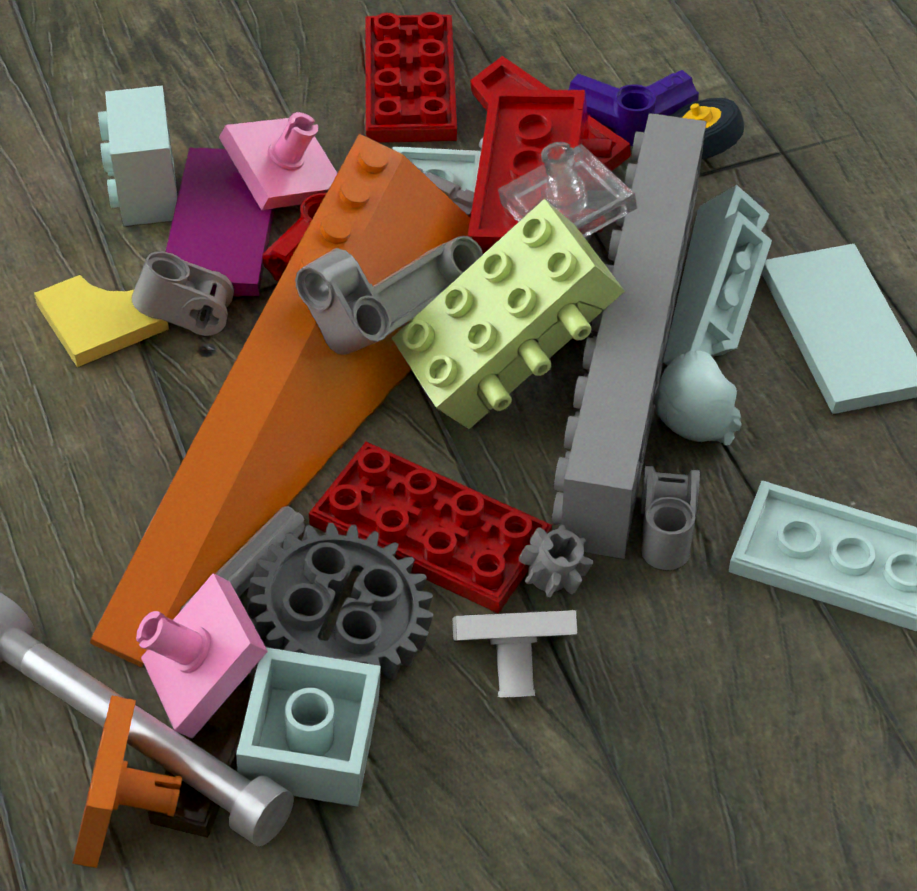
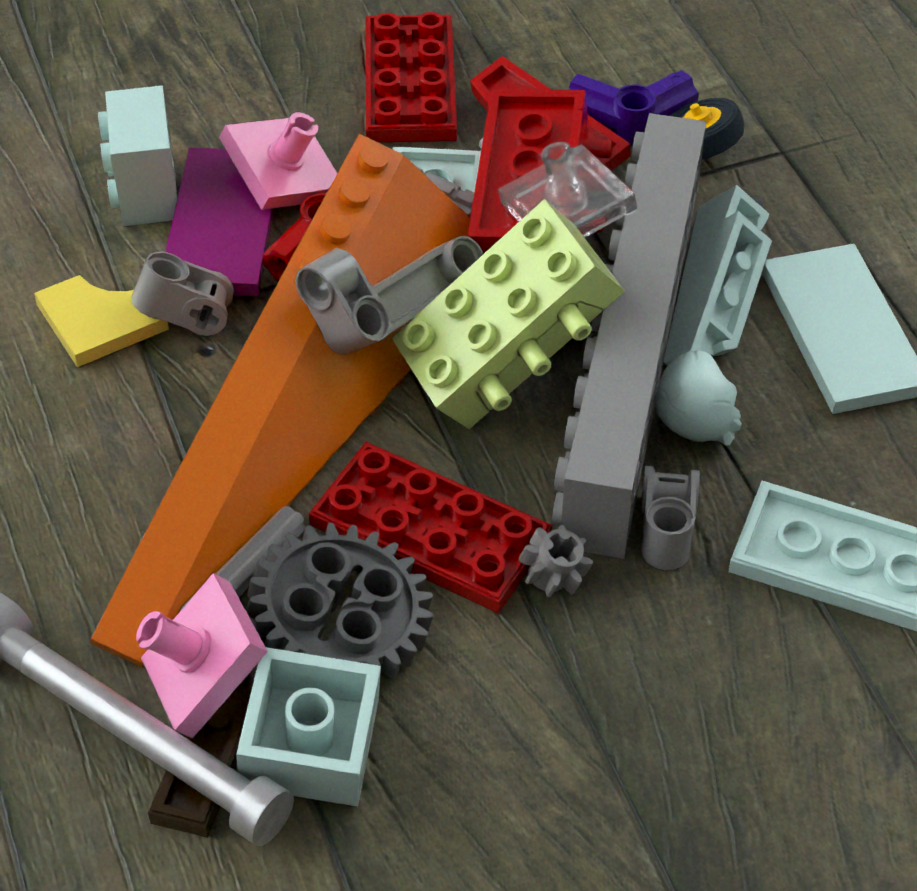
(117, 784): orange tile -> none
(513, 639): white tile -> none

